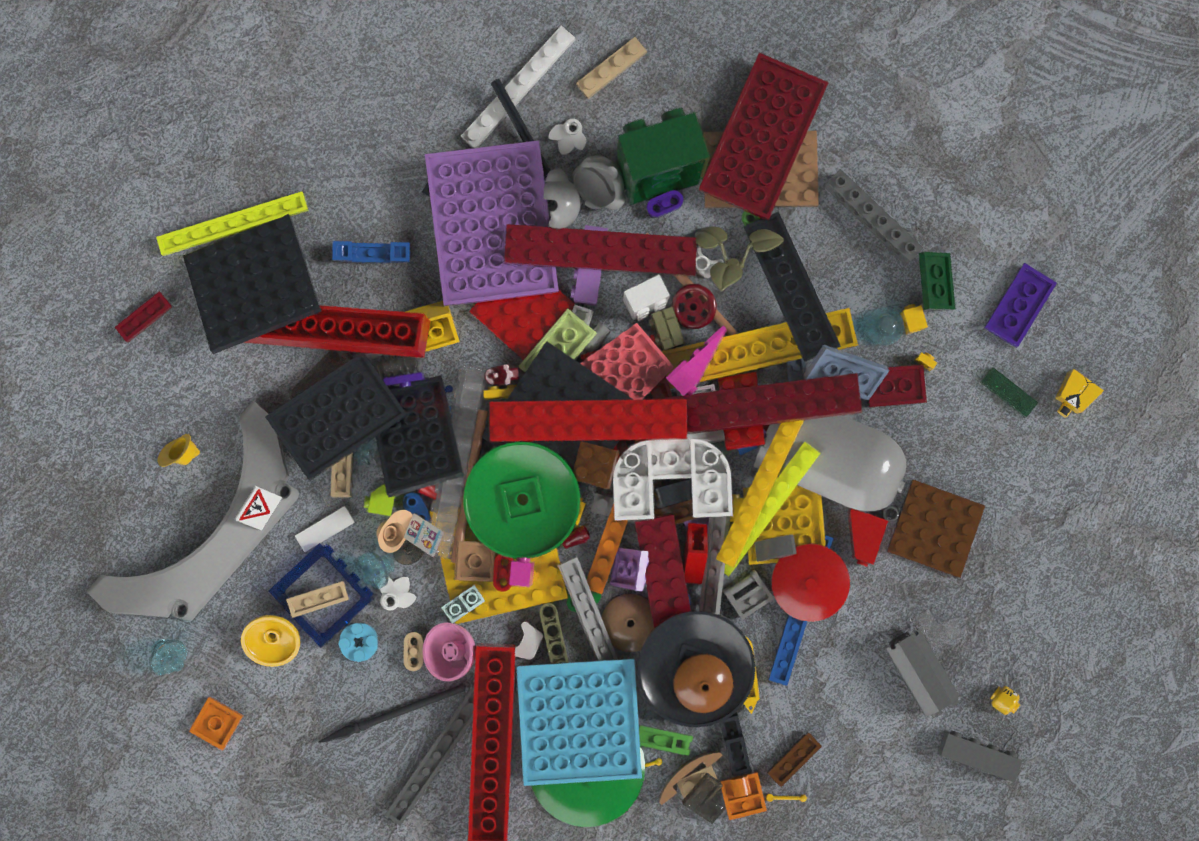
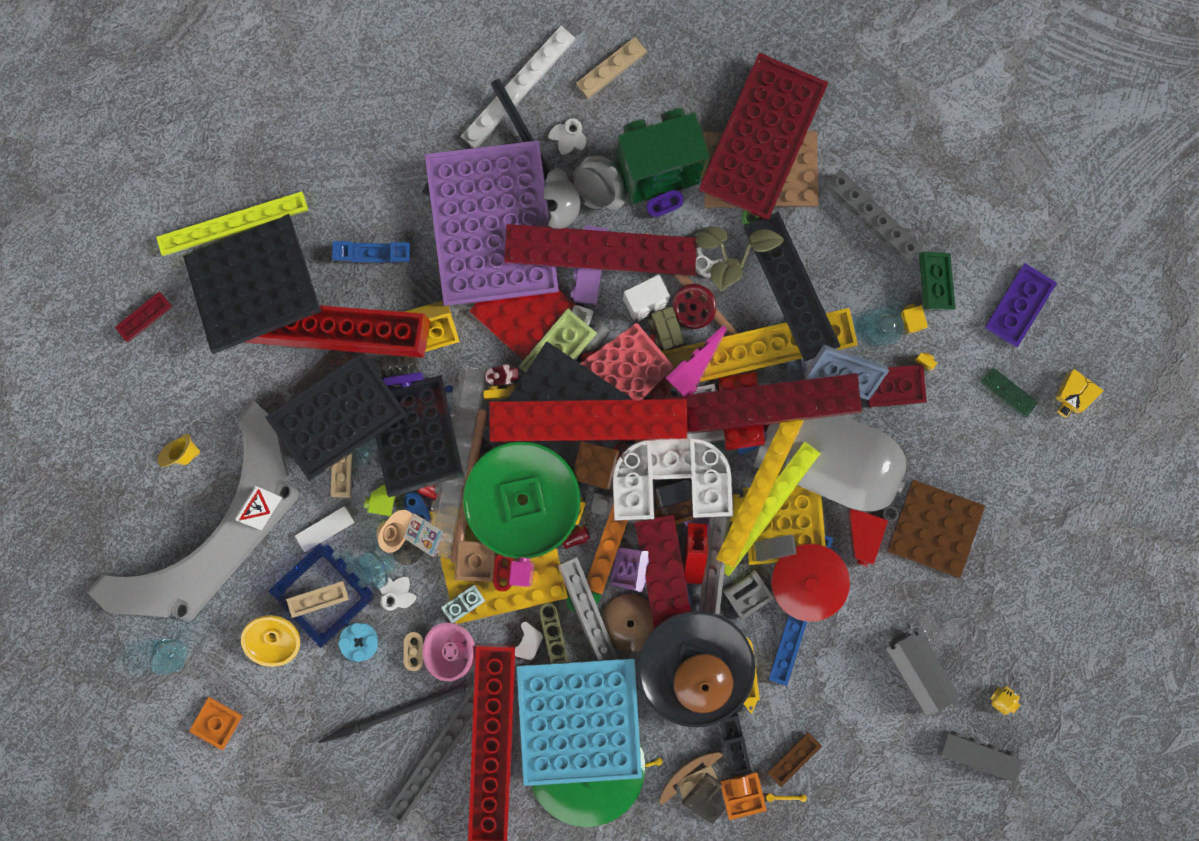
(664, 740): bright green plate -> none

